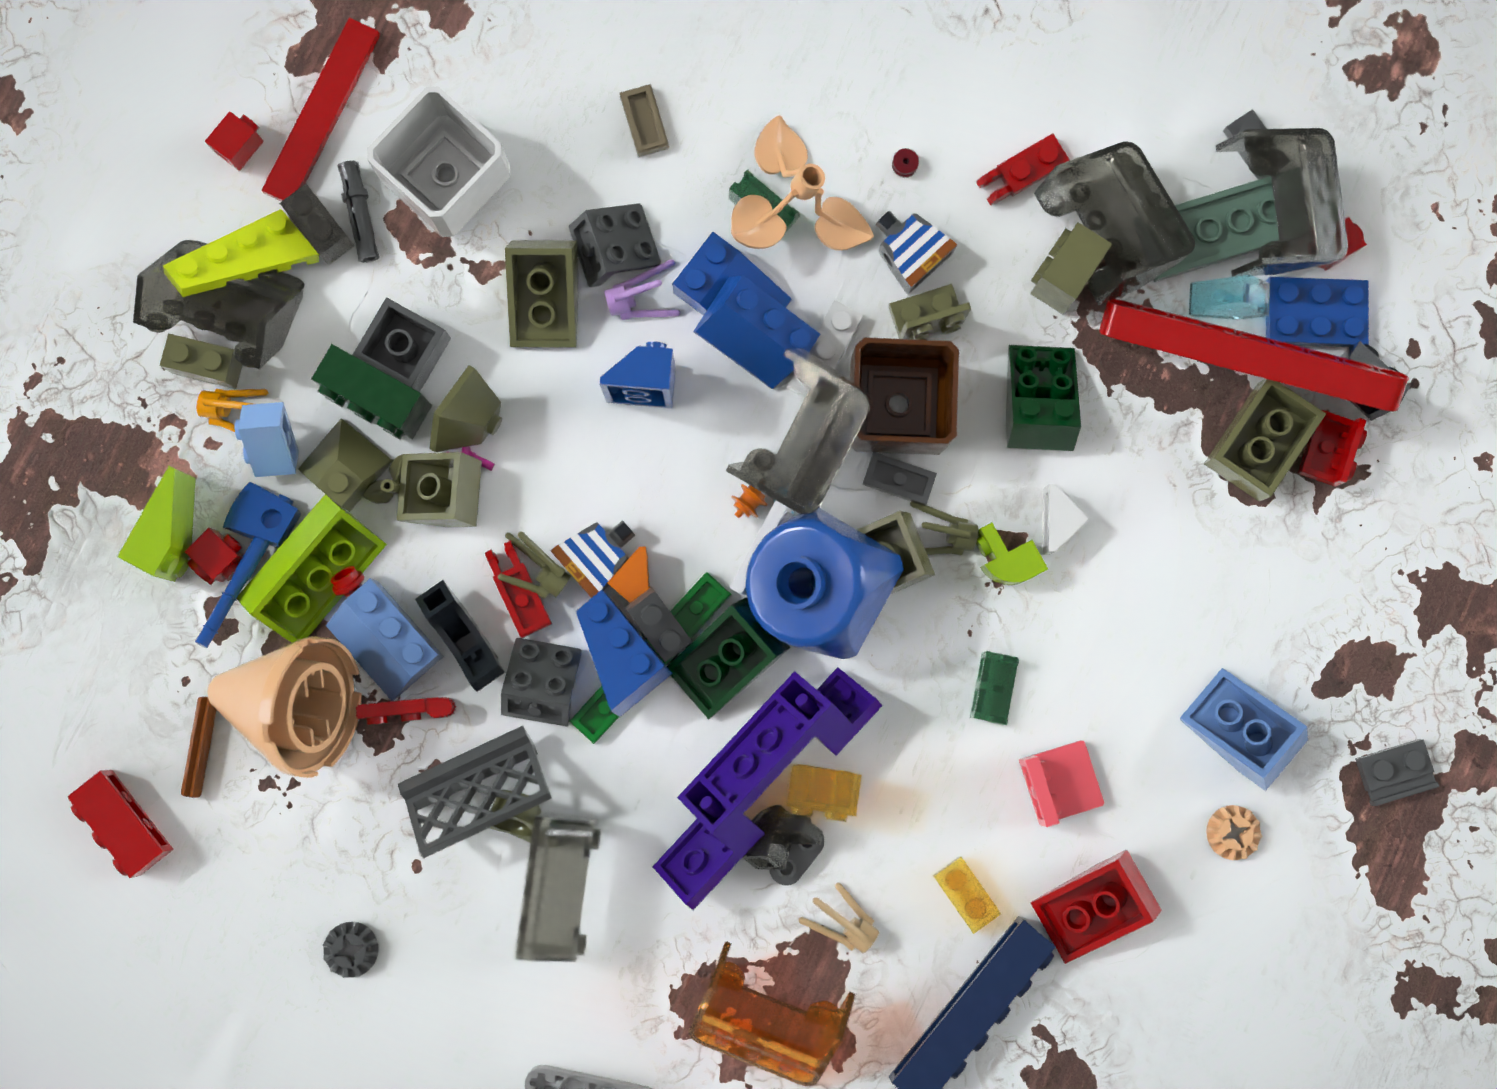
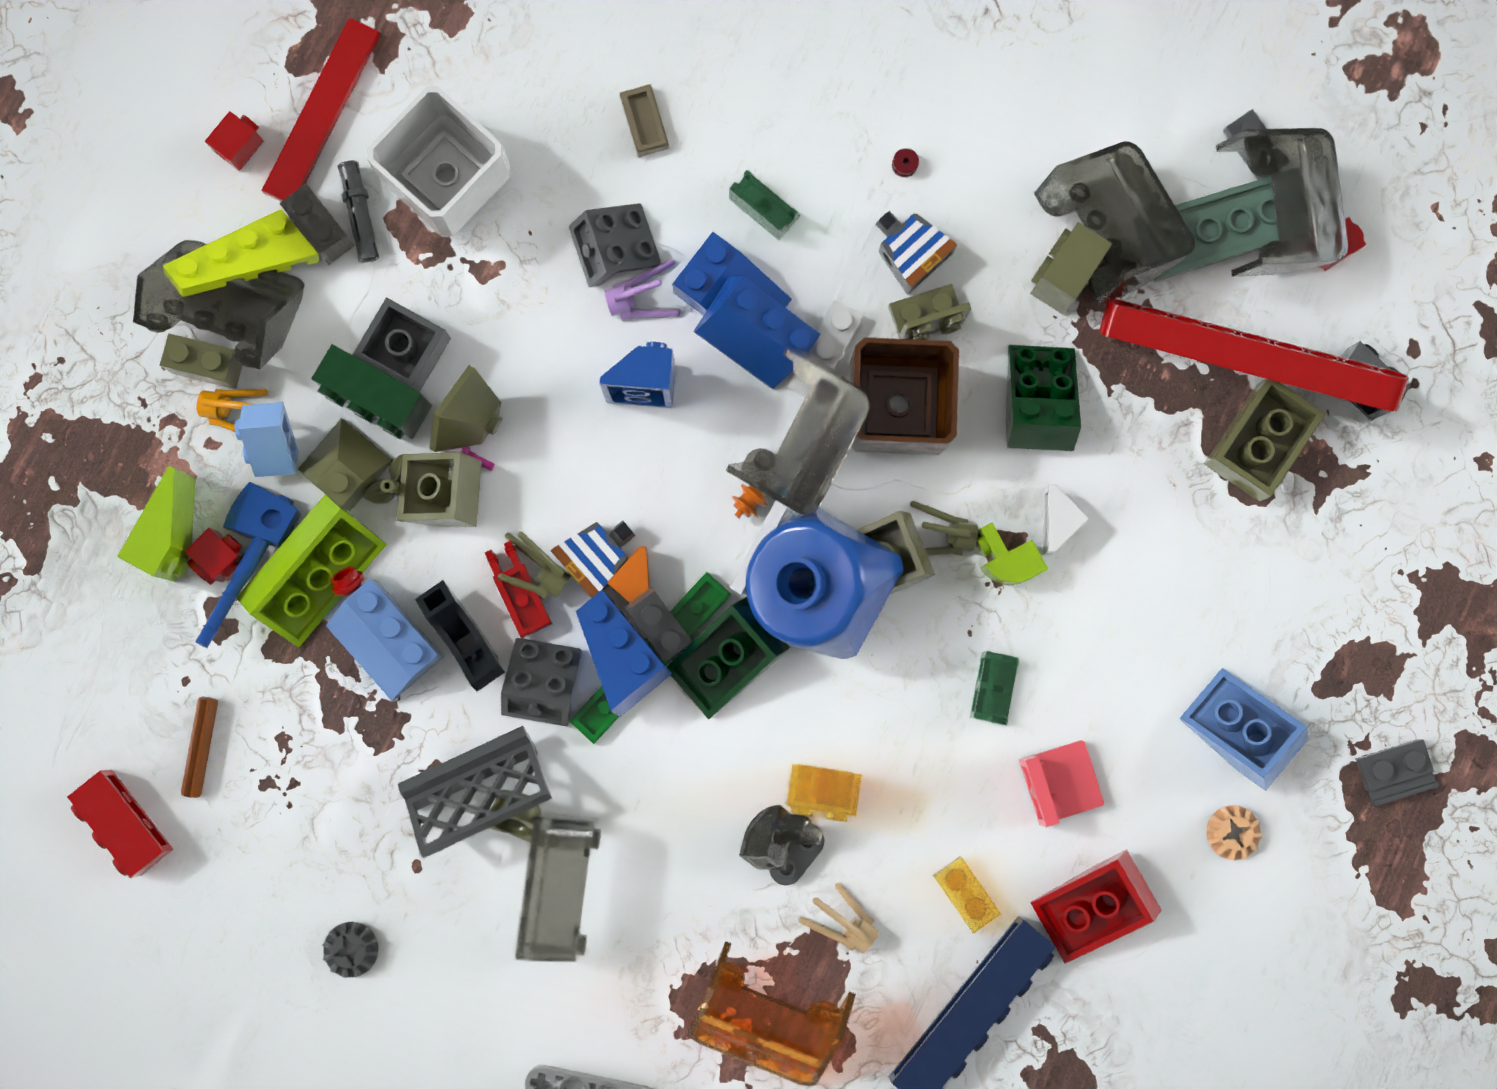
(293, 704): light nougat cone -> none
(408, 709): red hinge -> none
(542, 292): olive slope -> none
(748, 768): dark purple bracket -> none
(758, 224): light nougat plant -> none
(899, 478): dark grey plate -> none
(1025, 168): red hinge -> none
(1230, 298): clear light blue slope -> none
(1318, 311): blue plate -> none
(1332, 449): red bracket -> none

